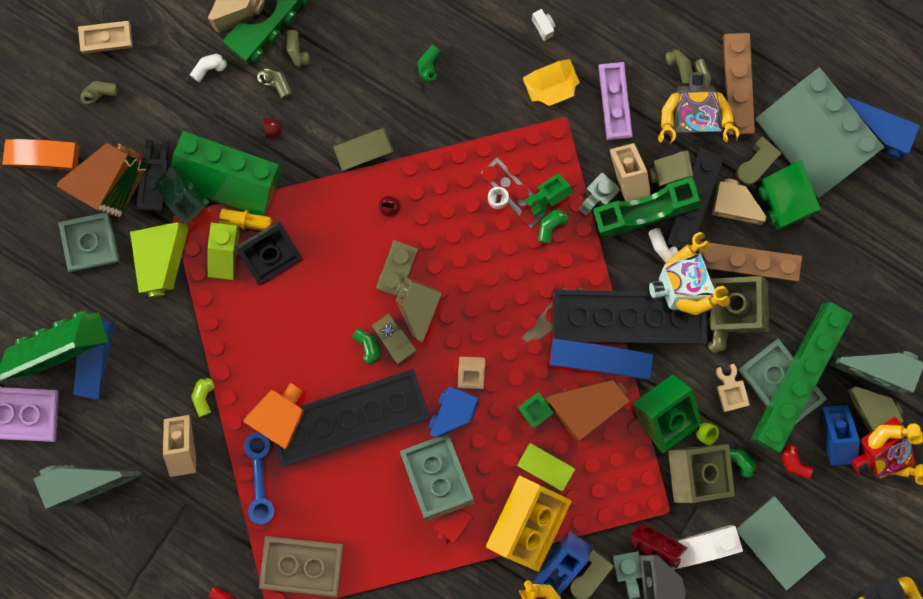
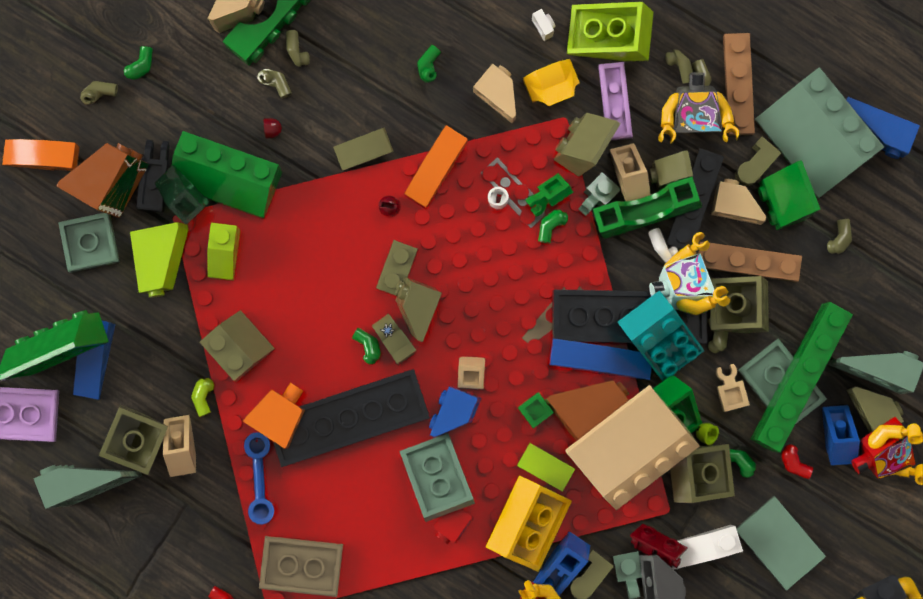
(105, 37): tan plate -> none
(133, 440): none -> olive slope
(141, 66): none -> green arm
(207, 63): white arm -> none
(237, 345): none -> olive slope
(244, 219): yellow axle -> none
(268, 252): black slope -> none
(436, 166): none -> orange slope
(497, 90): none -> tan slope
(585, 142): none -> olive slope
(611, 31): none -> lime slope
(632, 447): none -> tan slope
(661, 336): none -> teal slope
(844, 238): none -> olive arm

